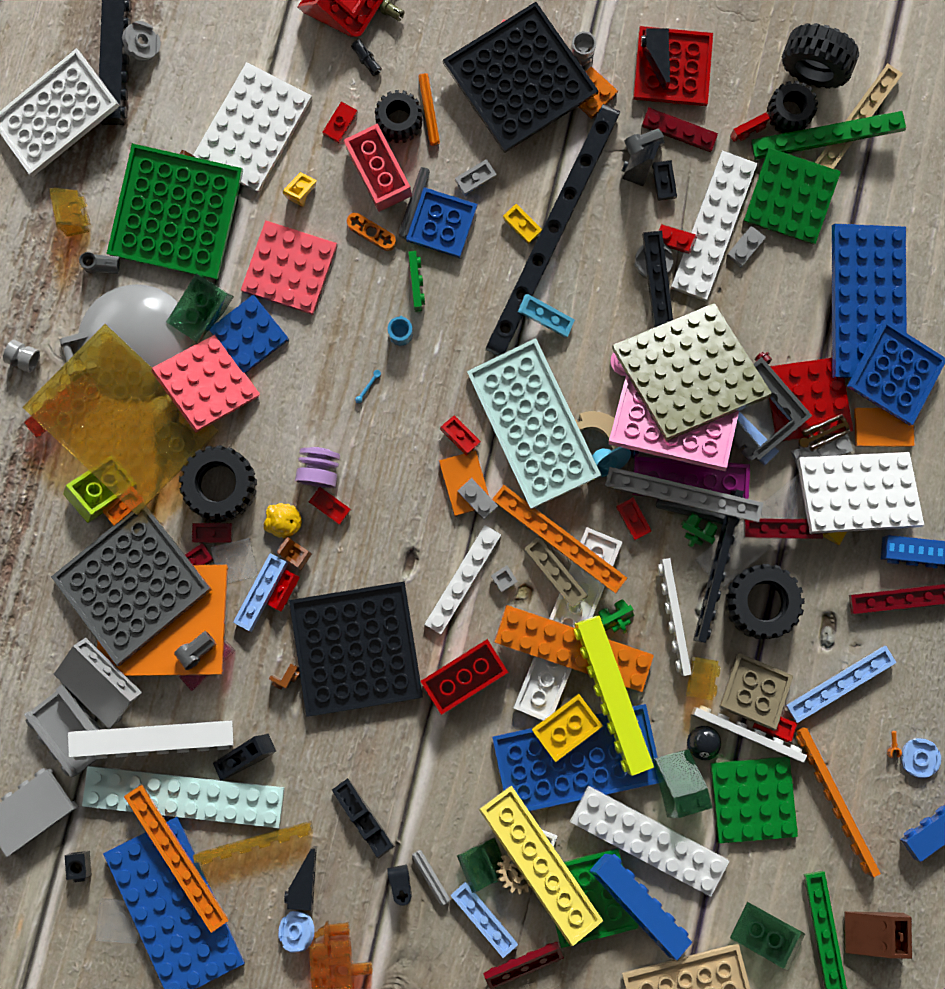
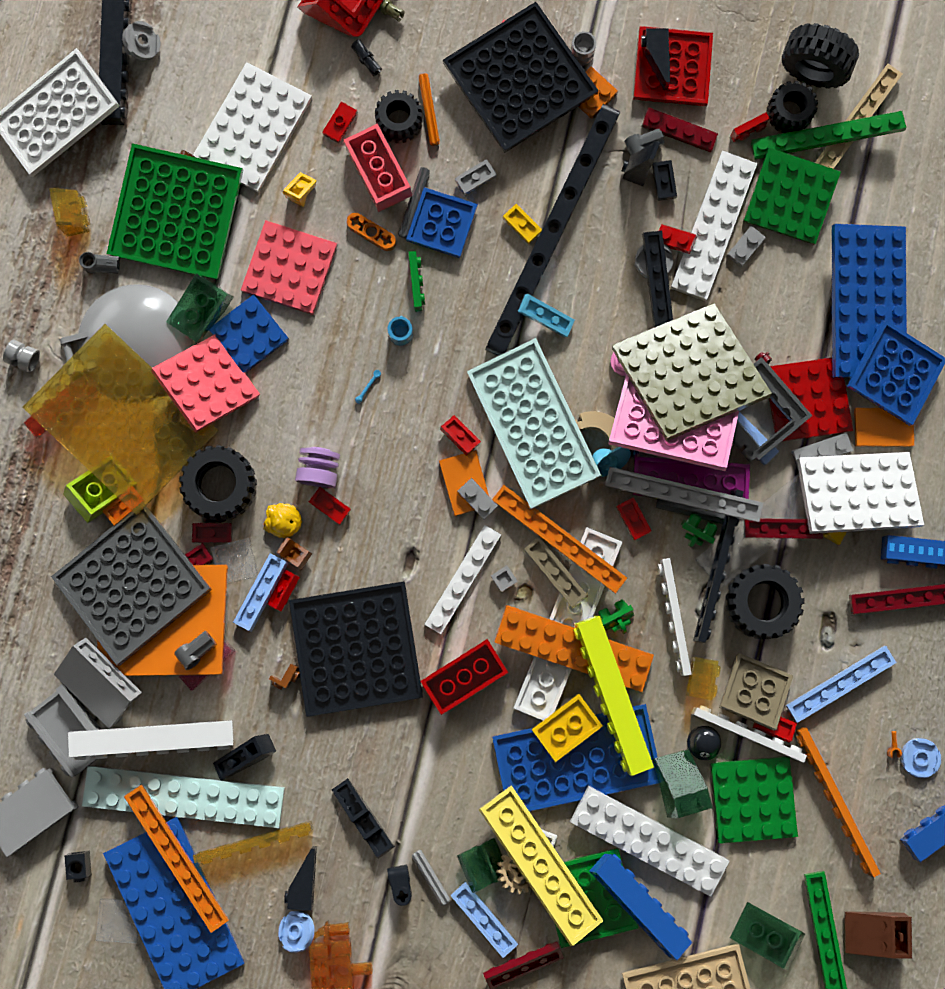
(804, 442): dark brown piece -> none

